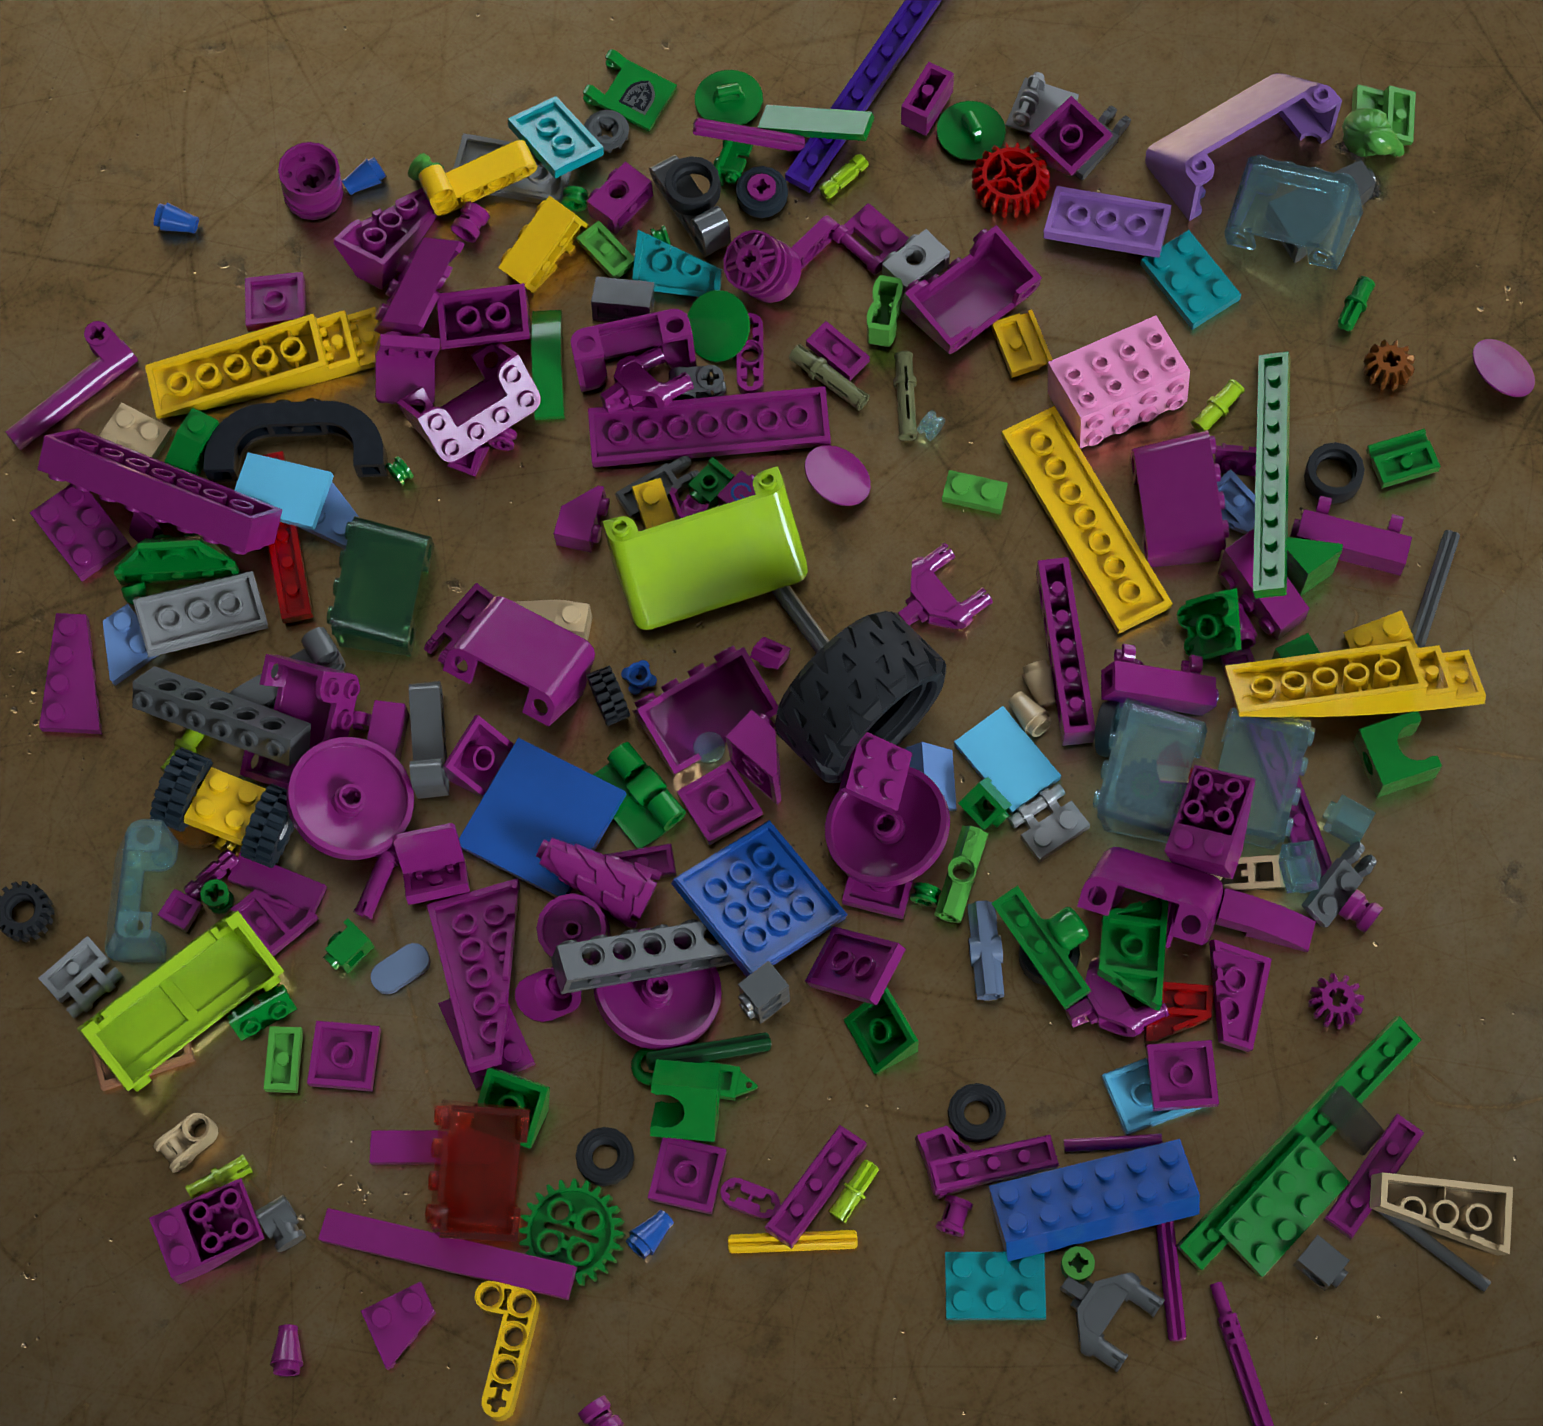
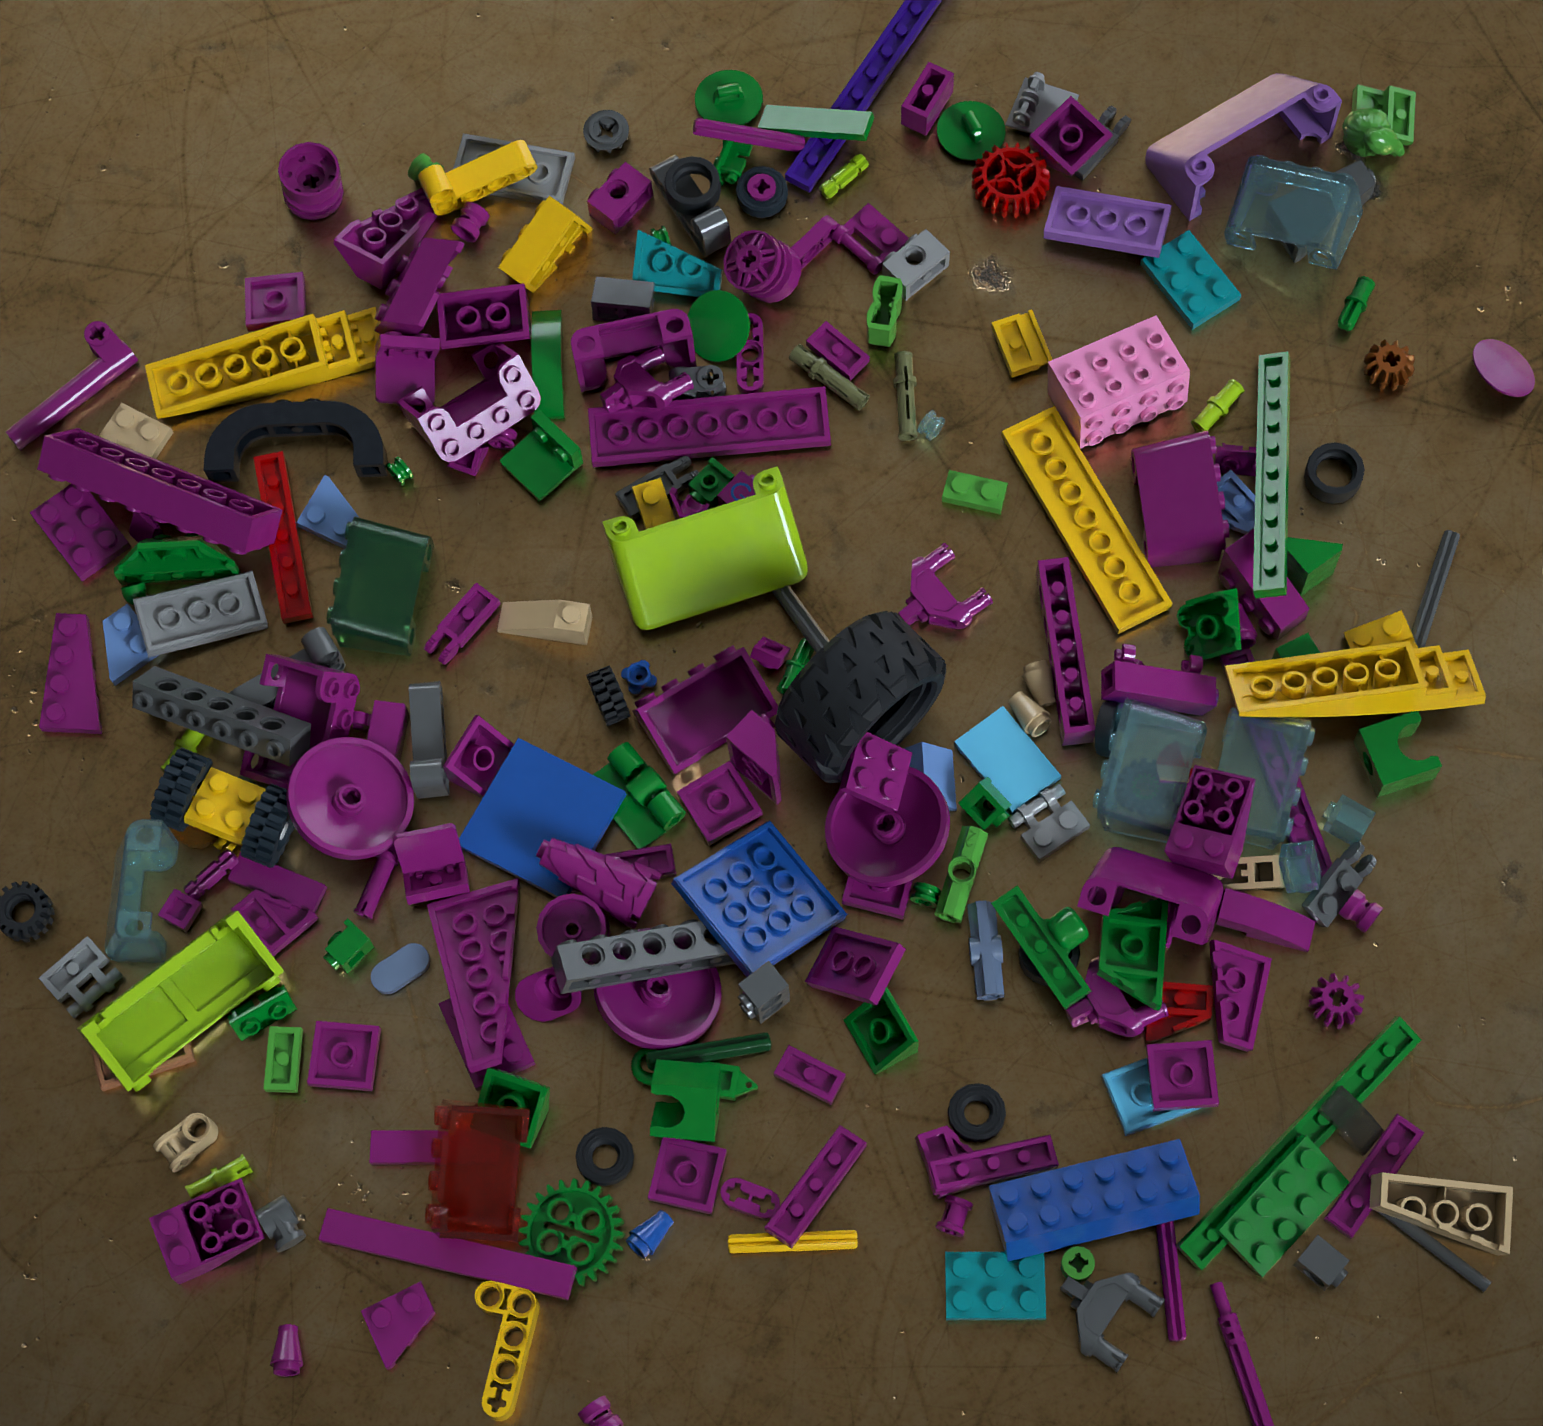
(175, 219): blue cone -> none
(191, 441): green slope -> none
(210, 891): green bush -> none
(286, 485): medium azure tile -> none
(364, 176): blue cone -> none
(529, 651): magenta windscreen -> none
(543, 457): none -> green bracket
(555, 137): teal plate -> none
(575, 198): green bush -> none
(580, 520): magenta slope -> none
(606, 250): bright green plate -> none
(634, 92): green flag -> none
(709, 746): clear light blue tile -> none
(795, 665): none -> green axle
(809, 1074): none -> magenta plate
(837, 475): magenta shield -> none
(854, 1191): lime axle -> none
(971, 291): magenta windscreen -> none
(1111, 1142): magenta bar -> none
(1361, 543): magenta brick -> none
(1403, 458): green plate -> none

